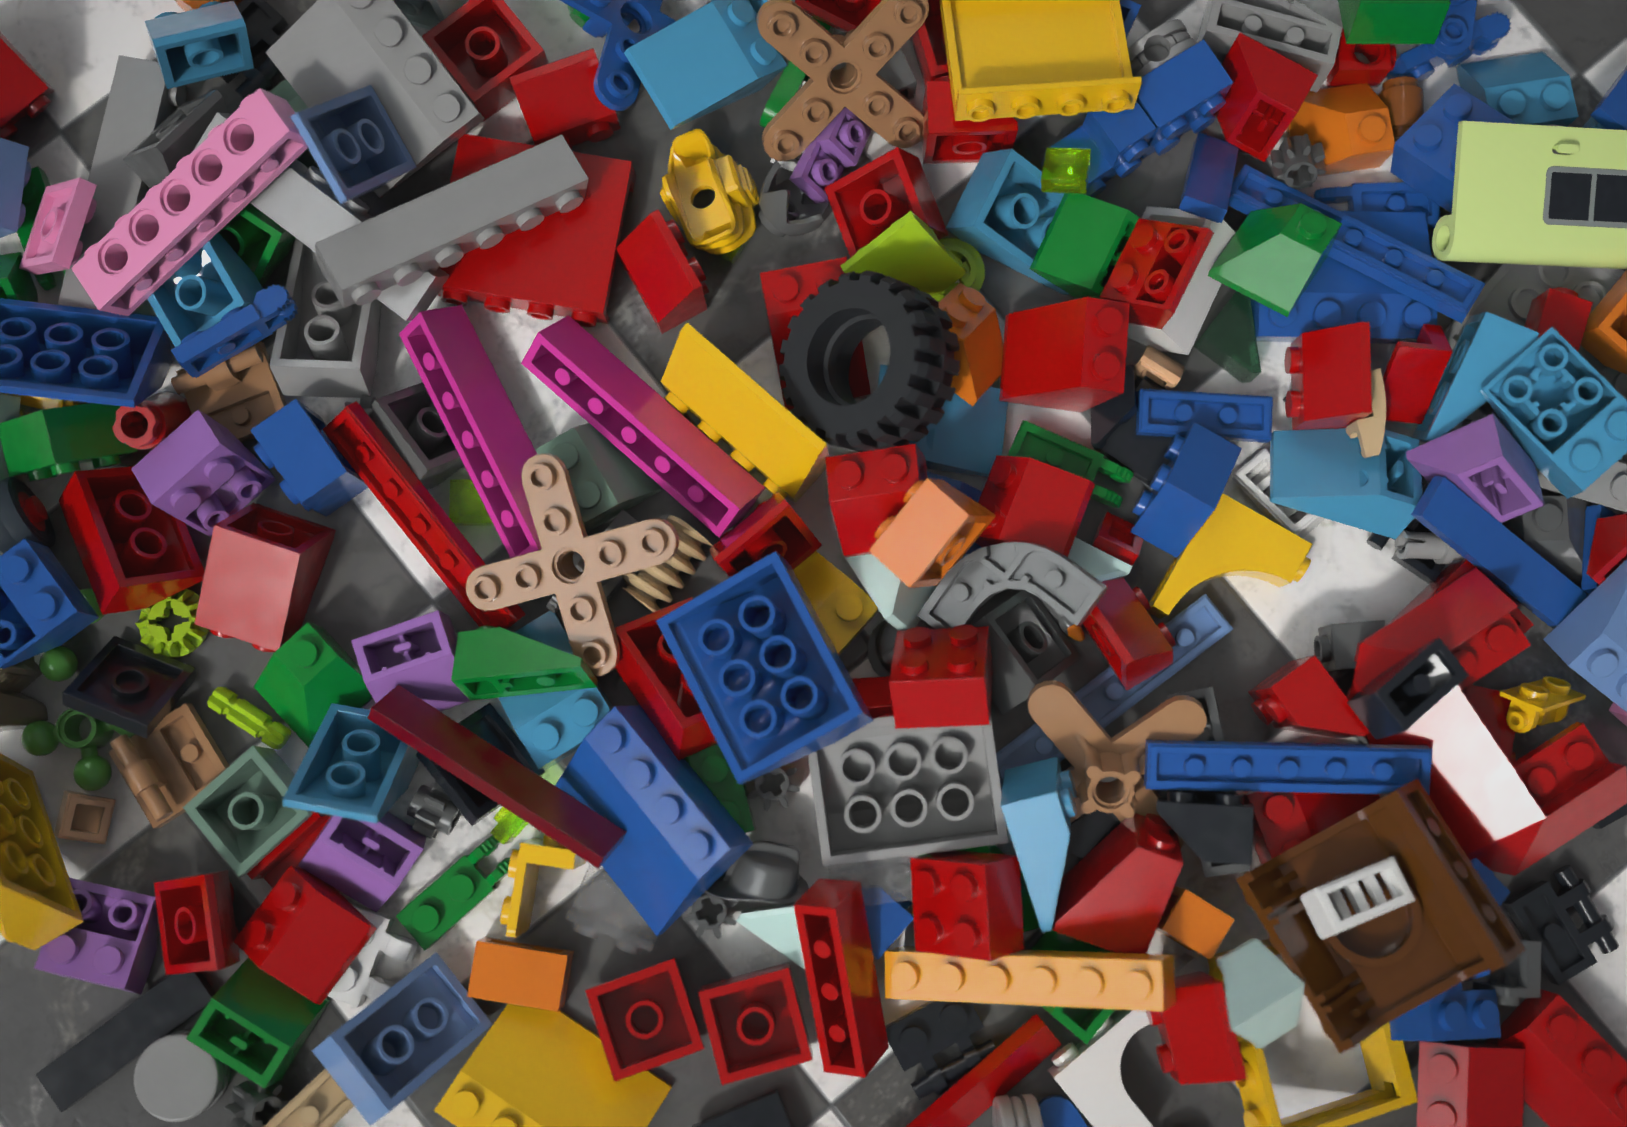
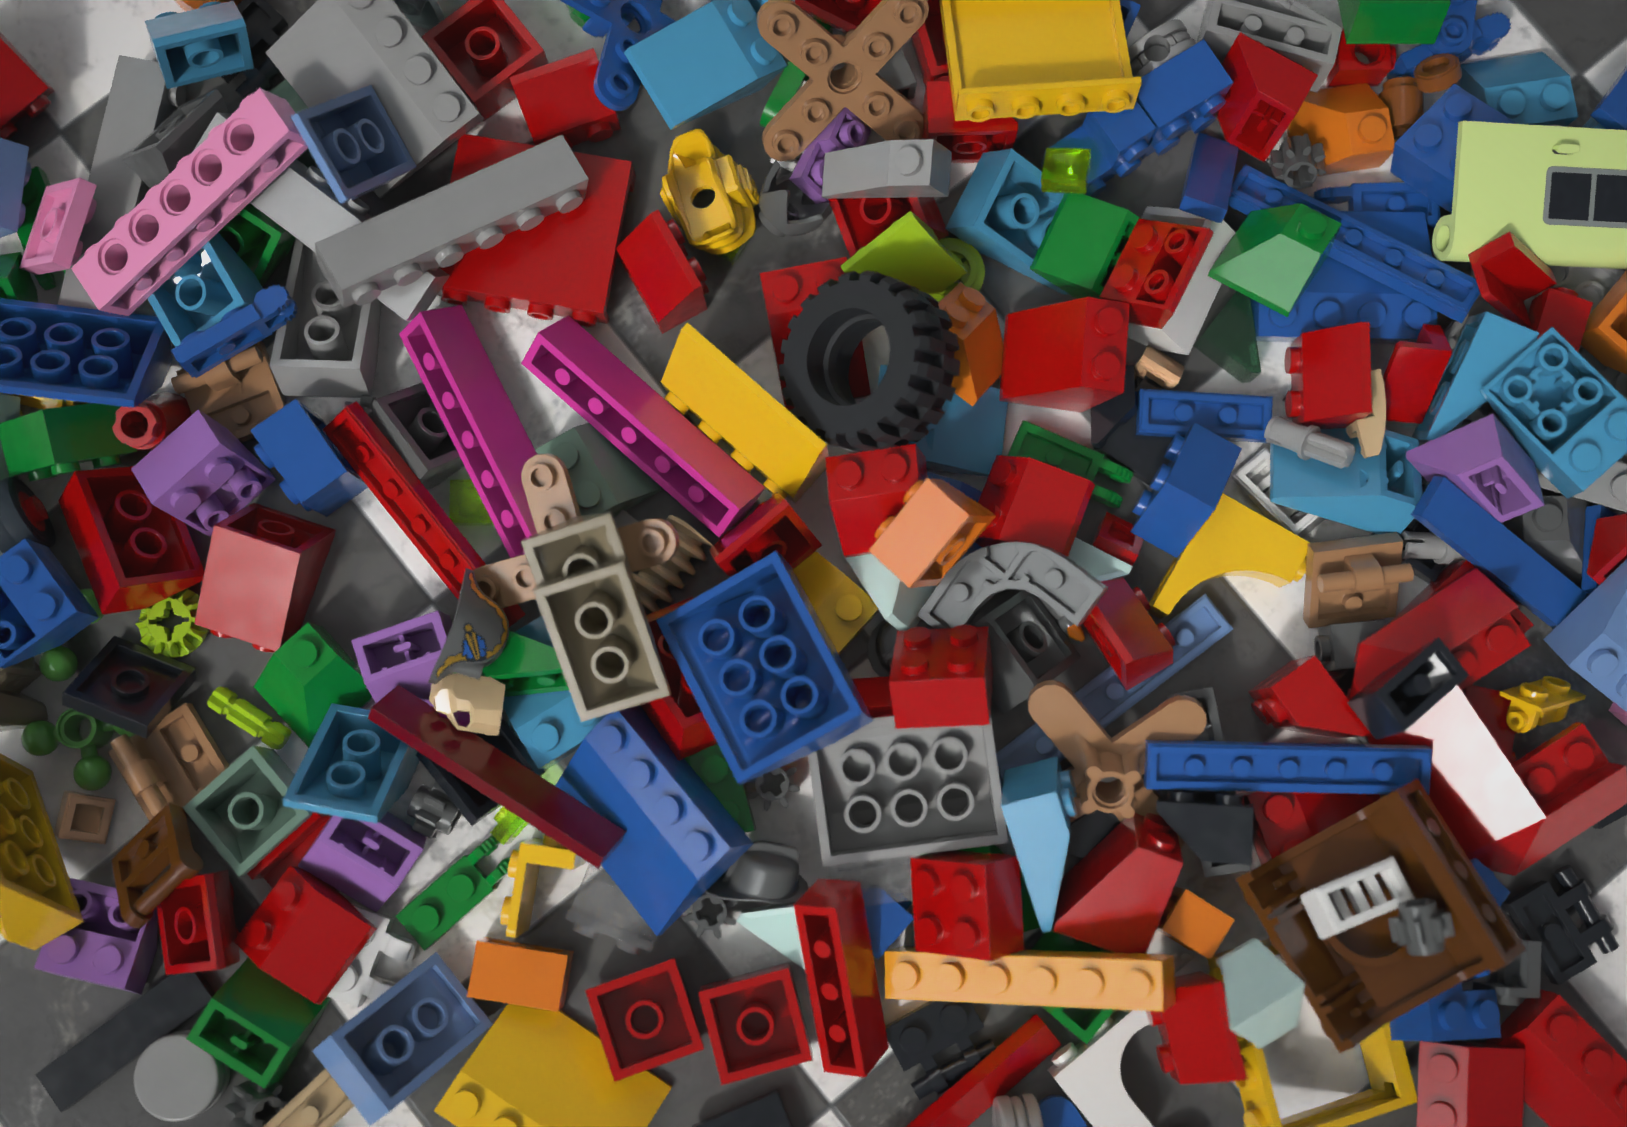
(140, 862): none -> reddish brown plate
(470, 702): none -> tan rock
(476, 634): none -> dark grey hat
(595, 615): none -> dark tan slope
(888, 170): none -> light grey slope
(1309, 442): none -> light grey axle
(1354, 579): none -> medium nougat plate
(1421, 927): none -> dark grey gear
(1438, 73): none -> dark orange tile
(1509, 275): none -> red panel

